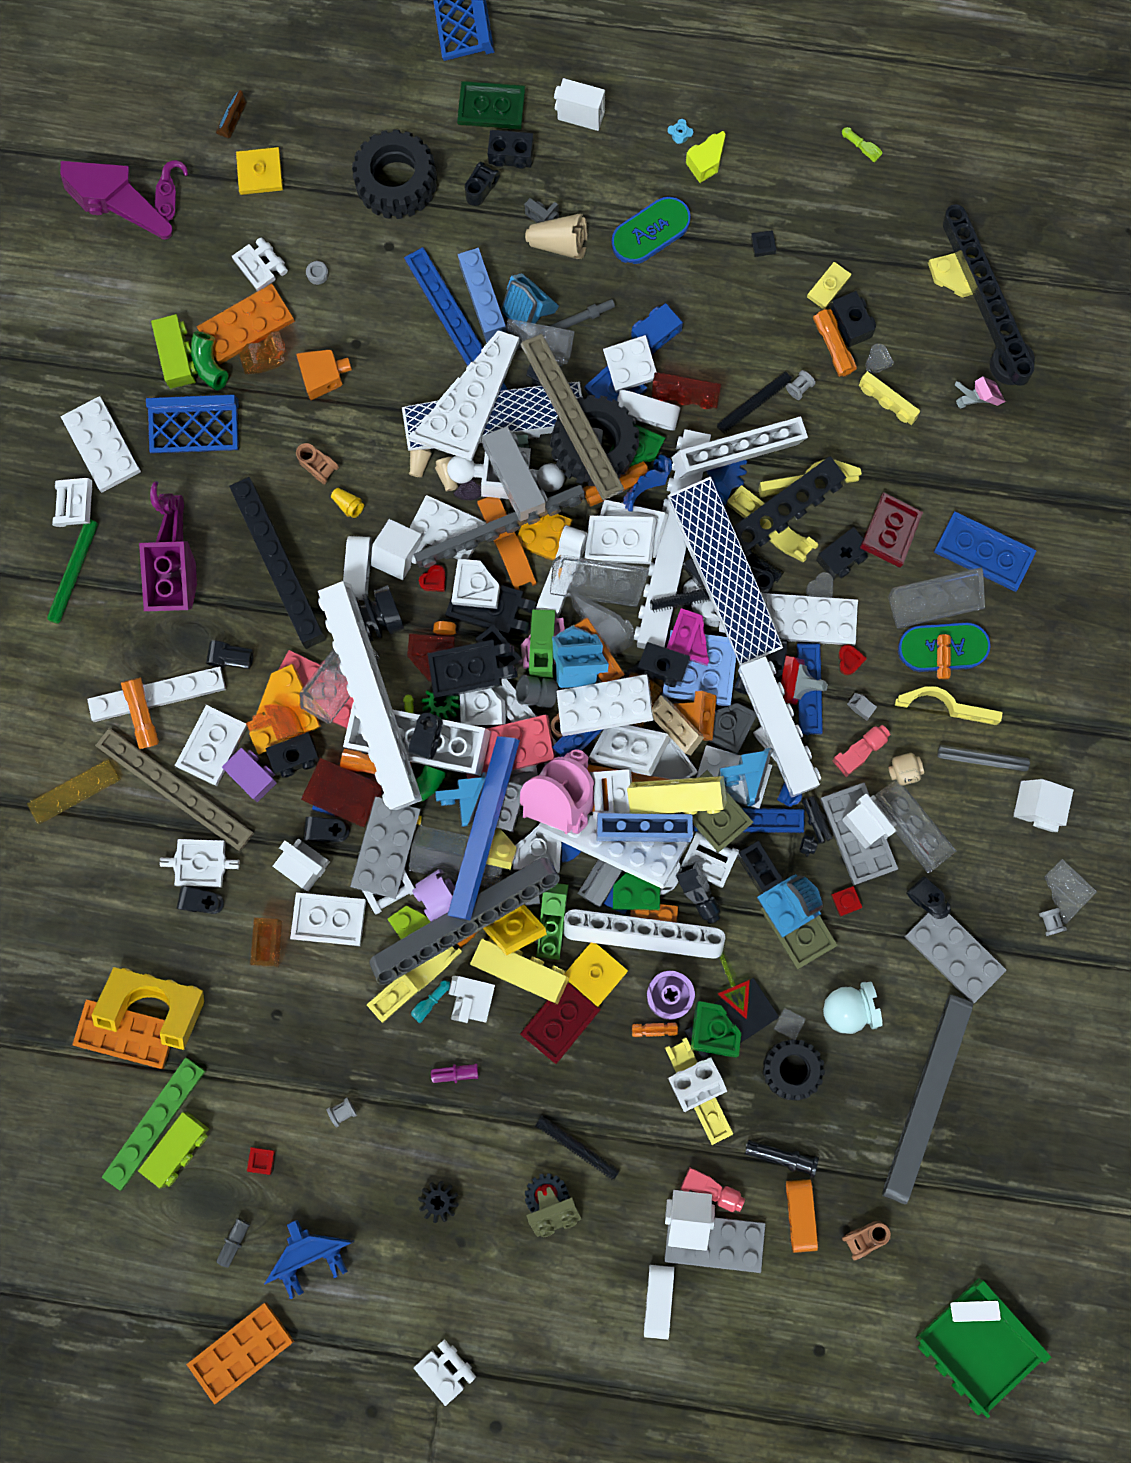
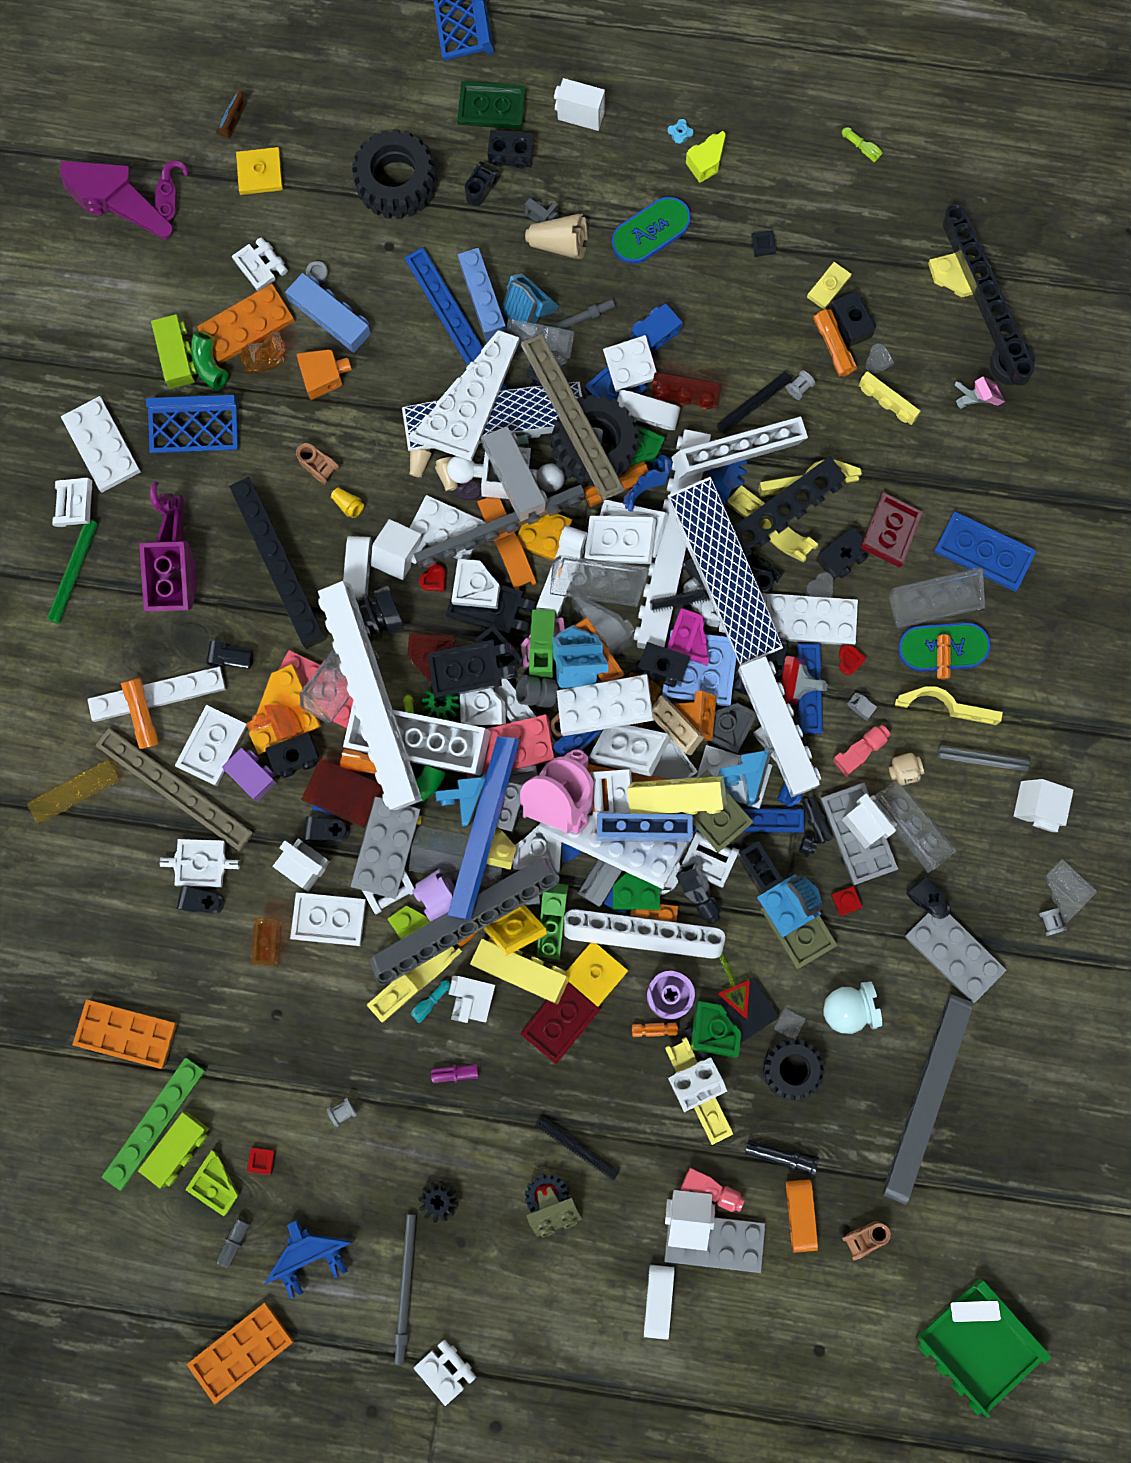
(127, 987): yellow arch -> none
(214, 1185): none -> lime wing
(328, 312): none -> medium blue brick
(401, 1337): none -> dark grey bar
(426, 738): black piece -> none
(444, 628): orange tile -> none

